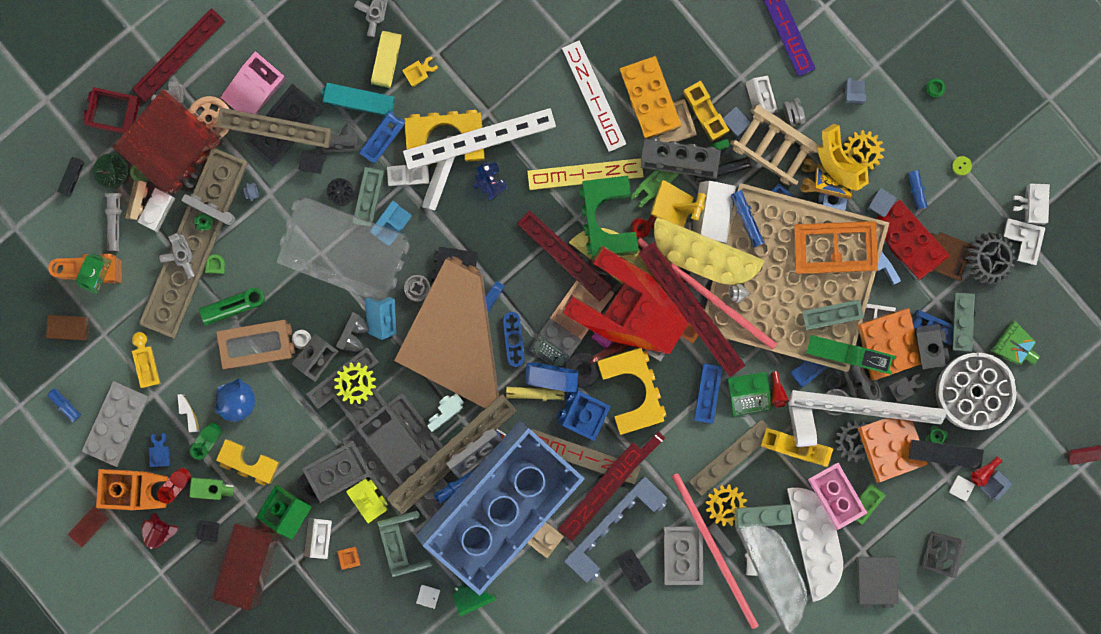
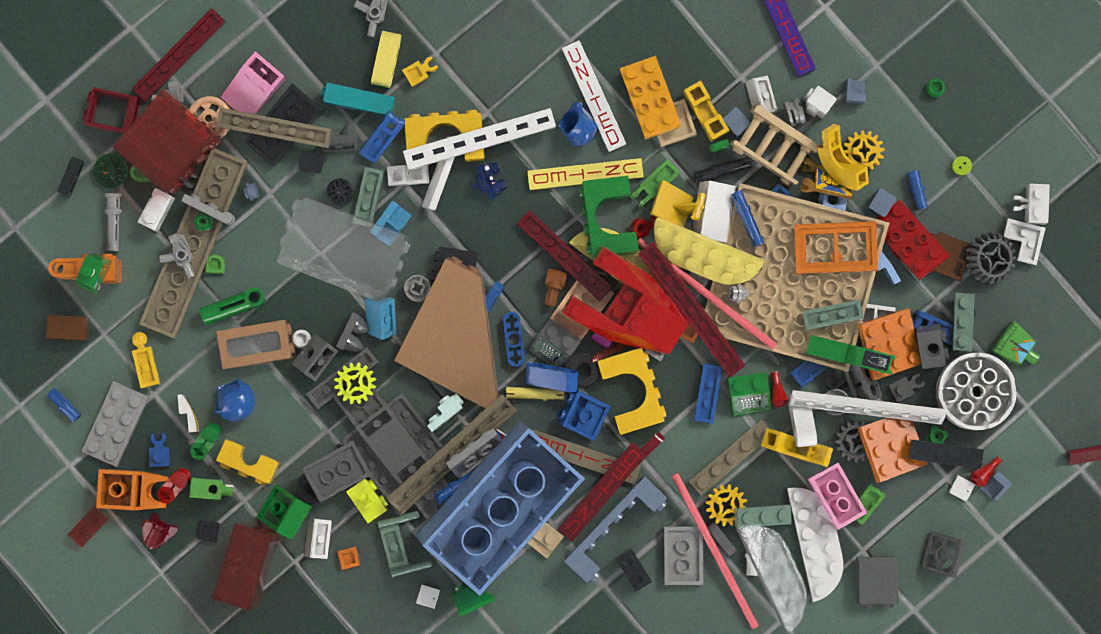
(134, 207): tan plate -> none
(554, 281): none -> dark orange axle
(578, 125): none -> blue helmet
(688, 165): dark grey brick -> none
(818, 102): none -> white brick

